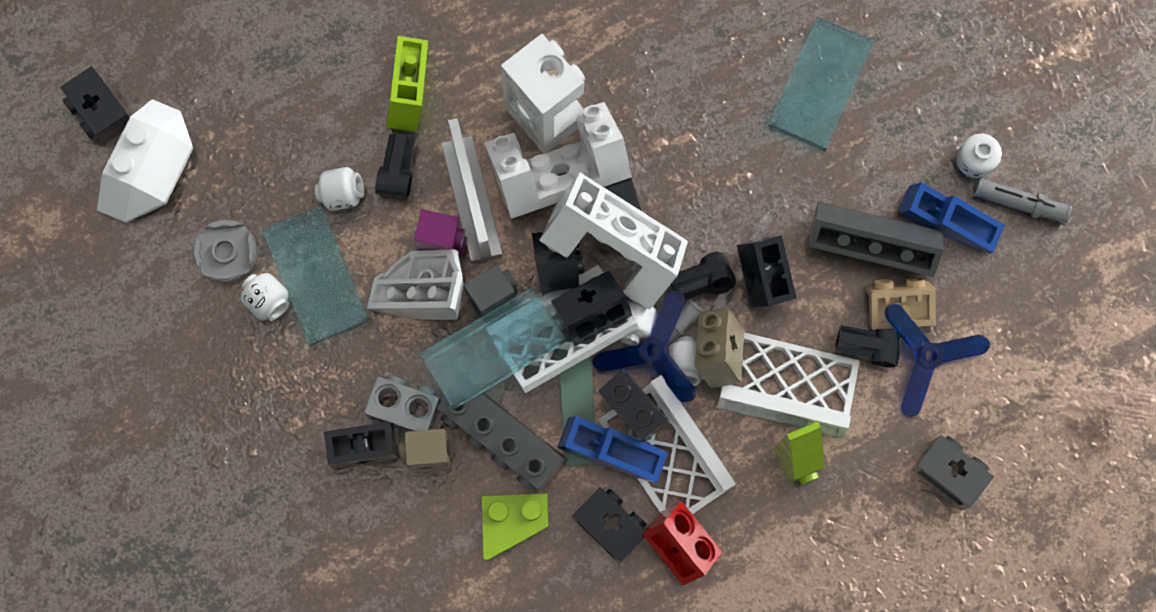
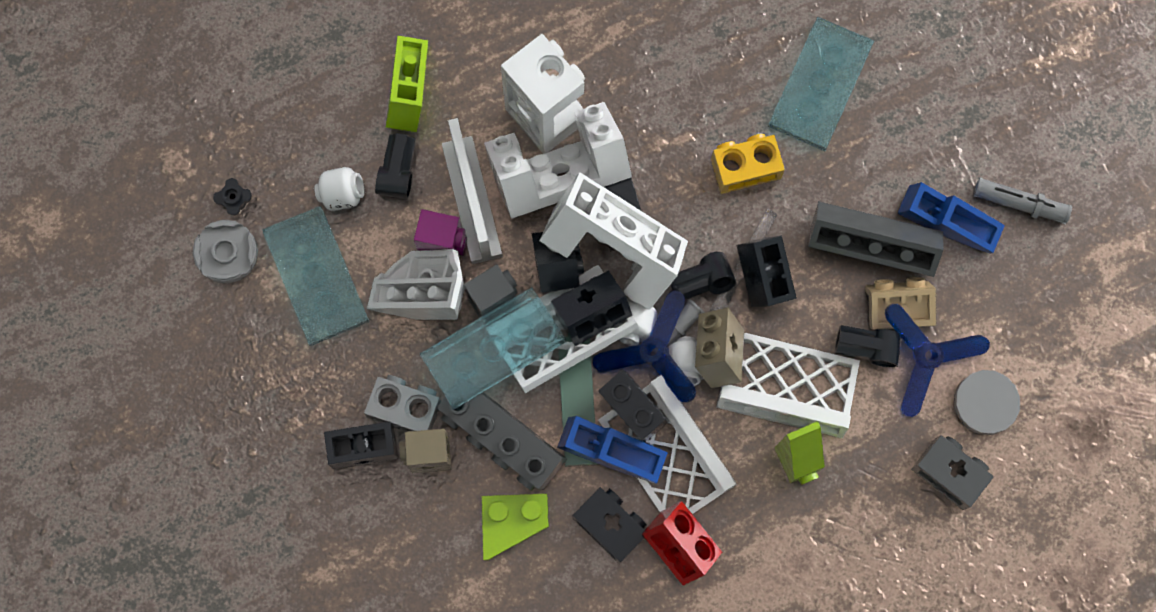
(86, 91): black brick -> none
(145, 163): white wedge -> none
(234, 205): none -> black plate
(264, 296): white head -> none
(750, 170): none -> yellow brick
(978, 156): white head -> none
(987, 402): none -> light grey tile

